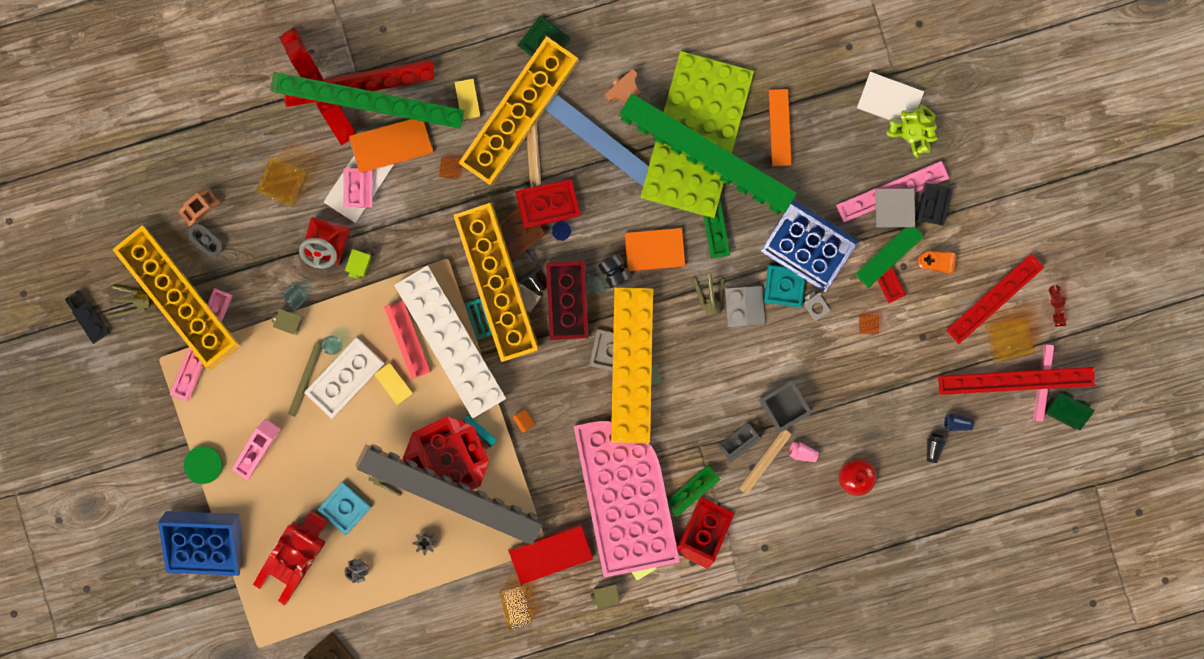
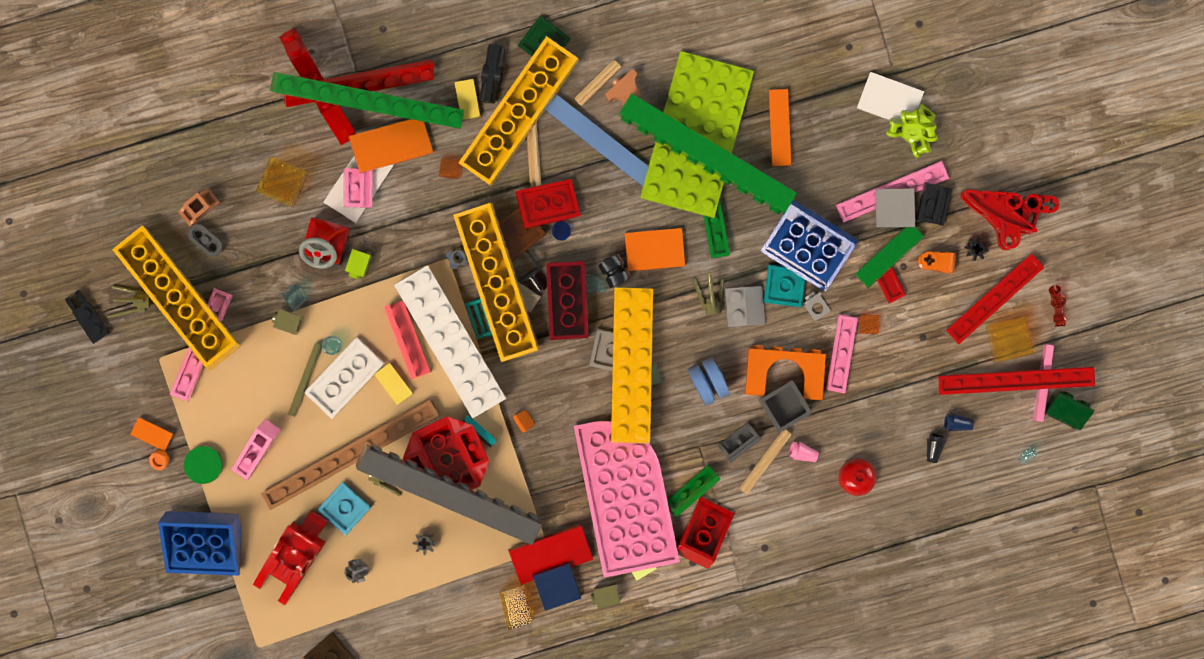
(151, 434): none -> orange tile
(159, 459): none -> orange tile
(349, 455): none -> medium nougat plate
(459, 252): none -> sand blue plate
(491, 73): none -> black piece
(556, 586): none -> dark blue tile
(602, 78): none -> tan axle
(708, 381): none -> medium blue wheel
(811, 365): none -> orange arch
(841, 353): none -> bright pink tile
(979, 245): none -> black gear
(1003, 218): none -> red piece
(1027, 456): none -> clear light blue tile

